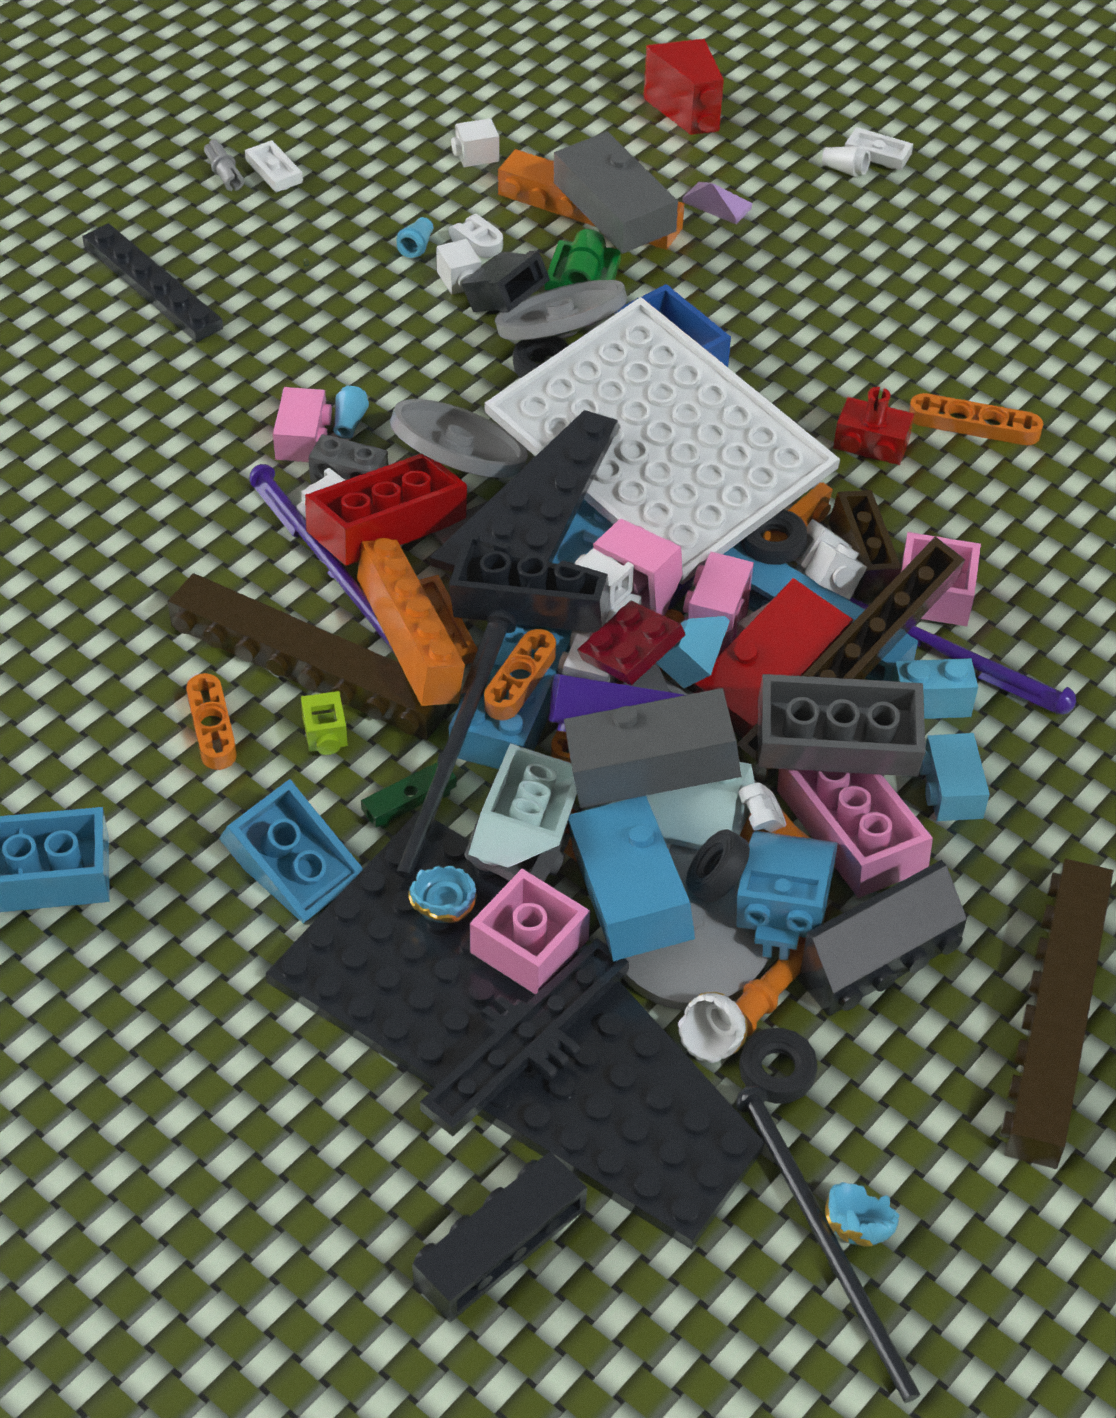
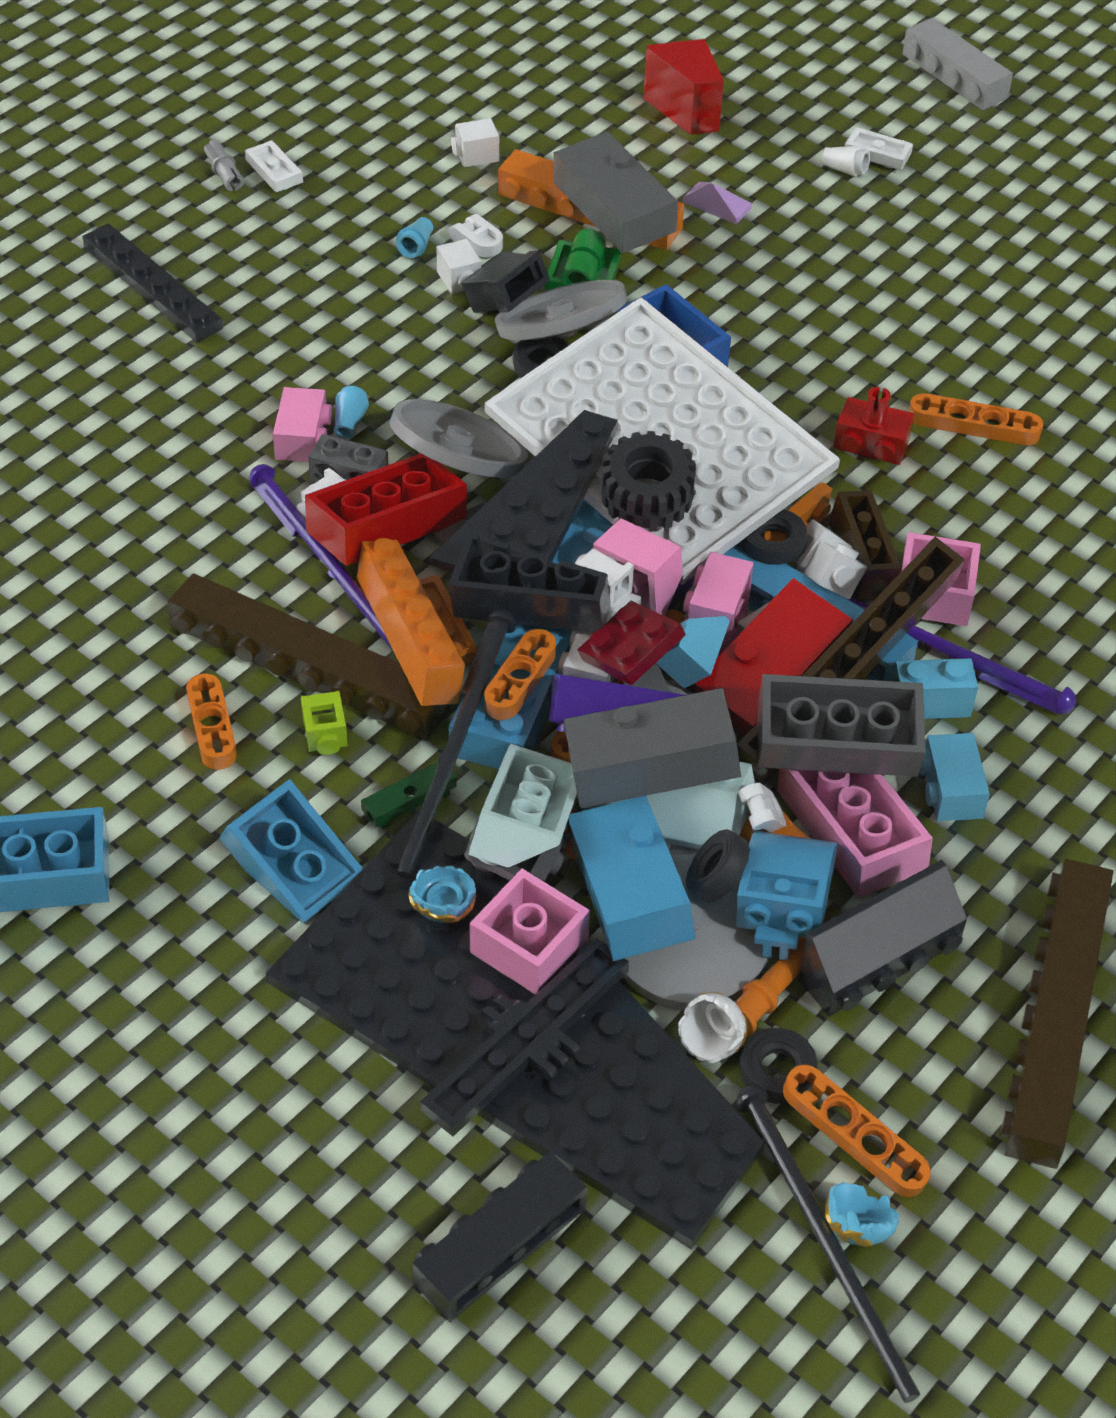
(650, 458): none -> black tyre
(861, 1124): none -> orange beam
(957, 63): none -> light grey brick

